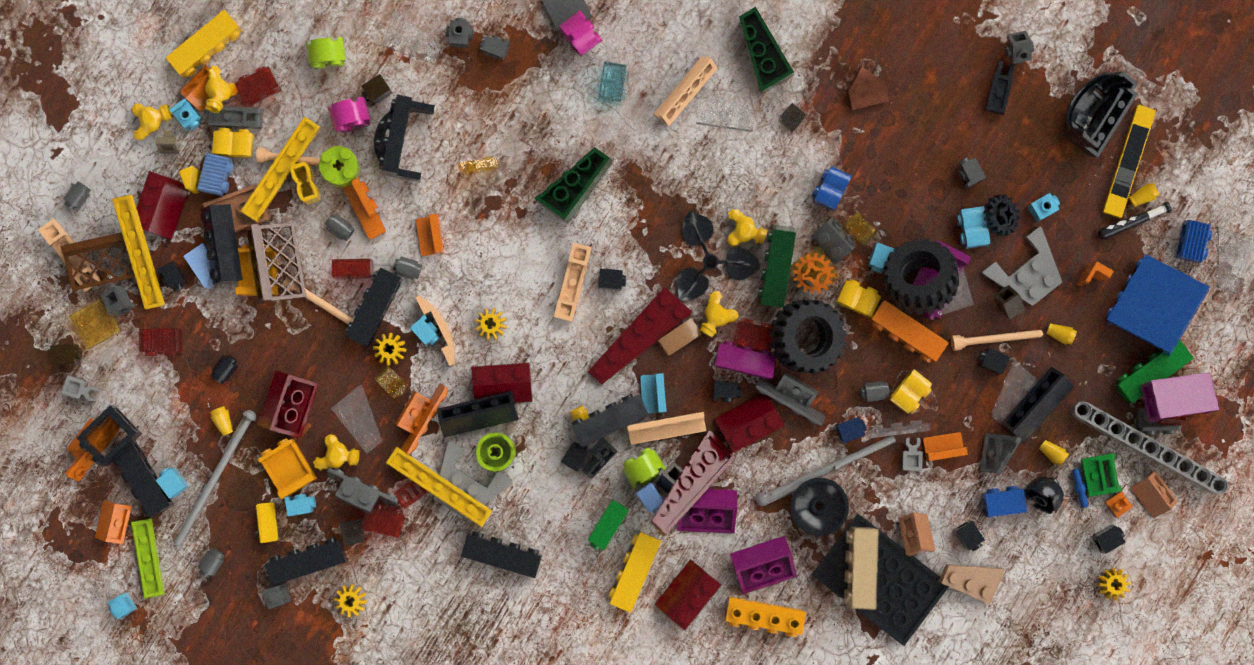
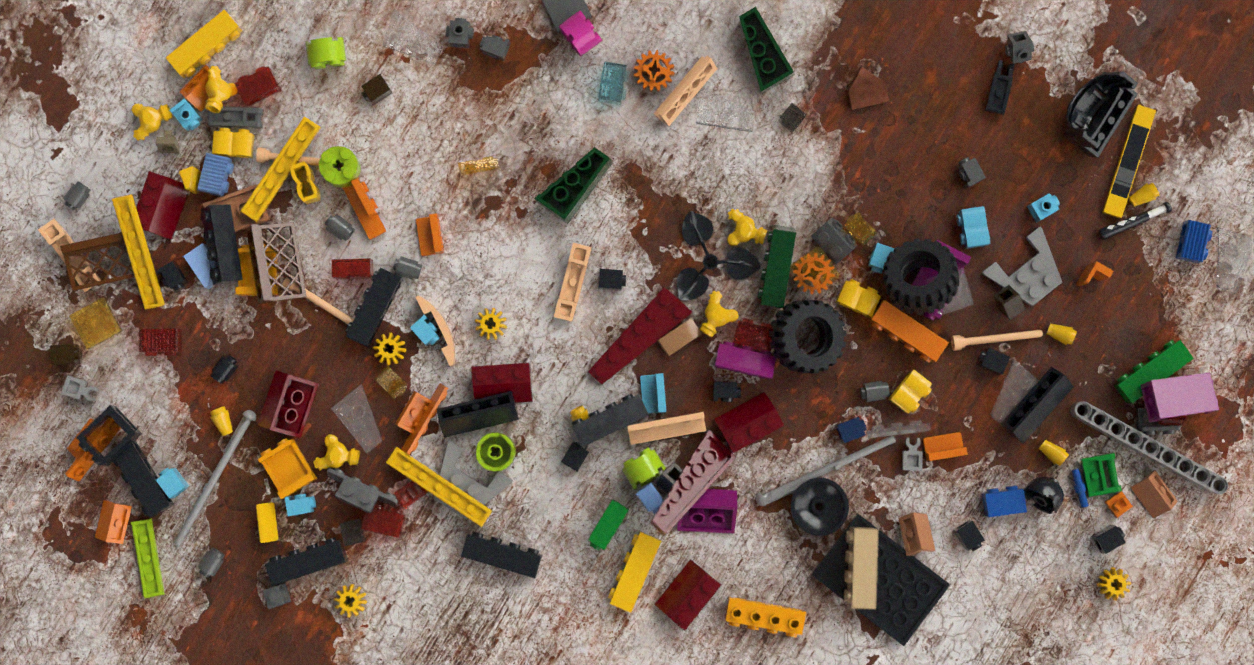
(117, 300): dark grey brick -> none
(121, 606): medium azure brick -> none
(349, 114): dark pink brick -> none
(389, 149): black piece -> none
(602, 452): black tile -> none
(647, 70): none -> orange gear
(763, 565): magenta slope -> none
(794, 395): dark grey bracket -> none
(831, 189): blue brick -> none
(974, 581): medium nougat wing -> none
(997, 452): dark grey wing -> none
(1001, 215): black gear -> none
(1157, 304): blue panel -> none

